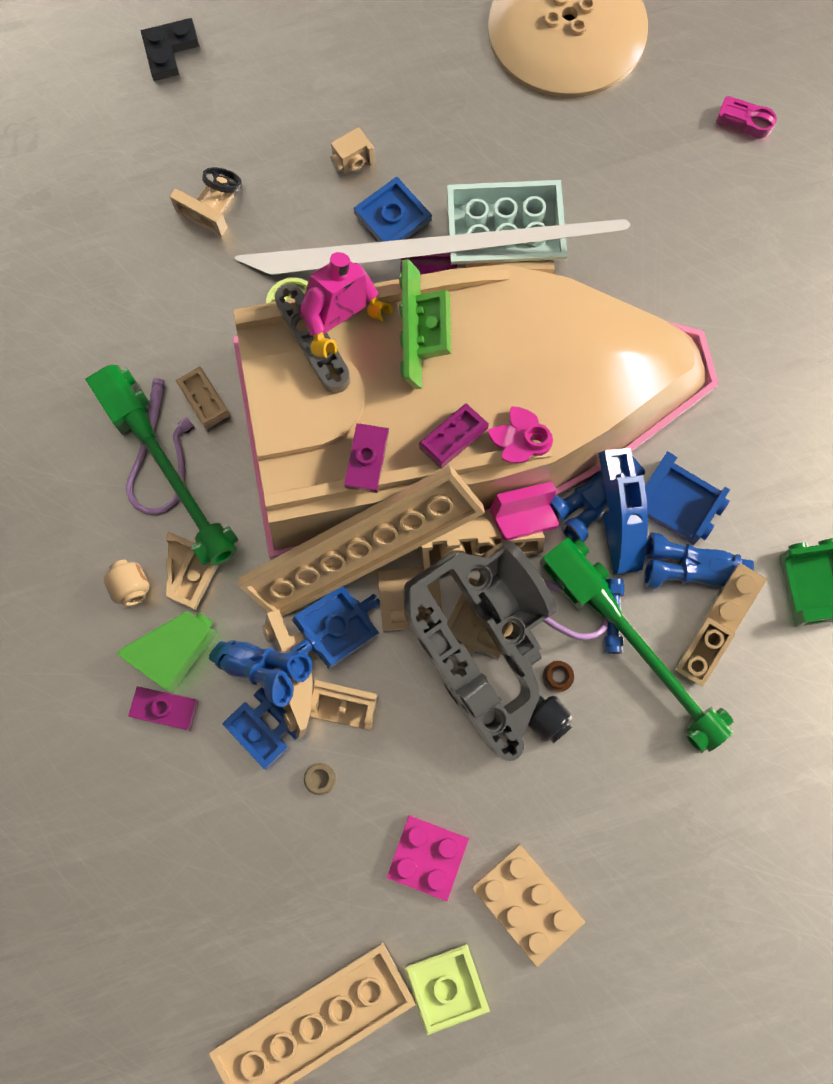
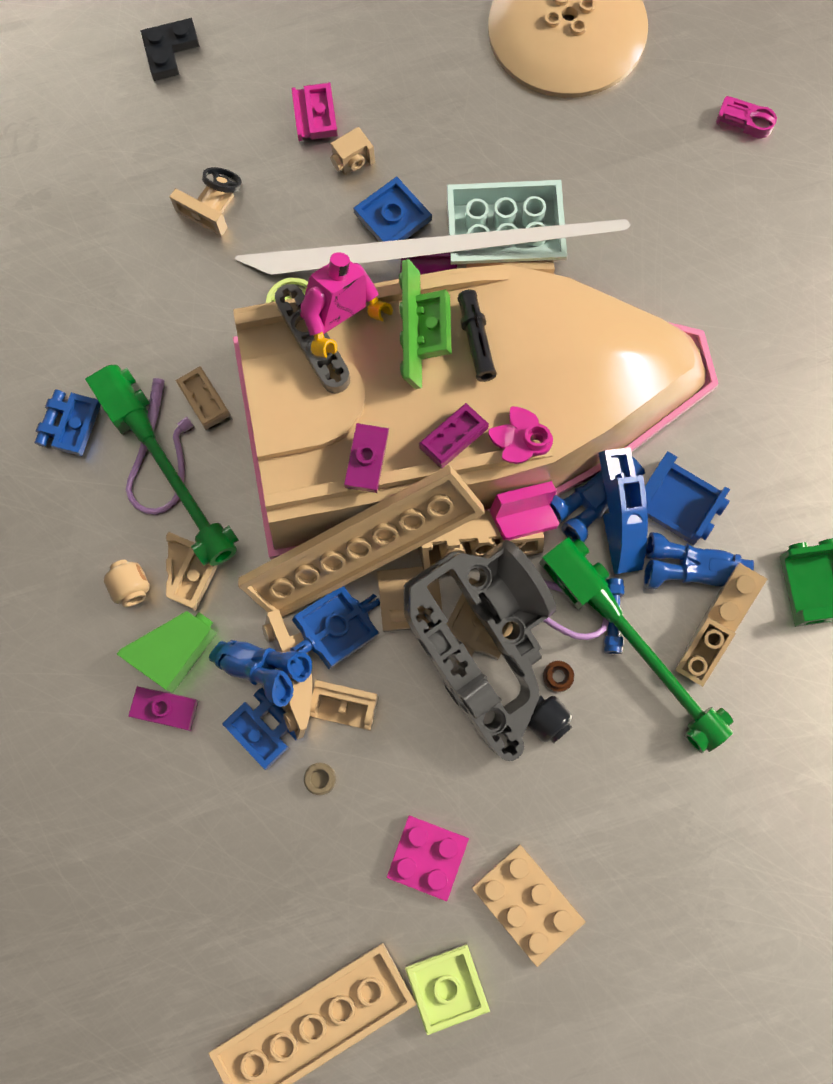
(75, 423): none -> blue plate
(314, 111): none -> dark pink plate
(473, 323): none -> black pin

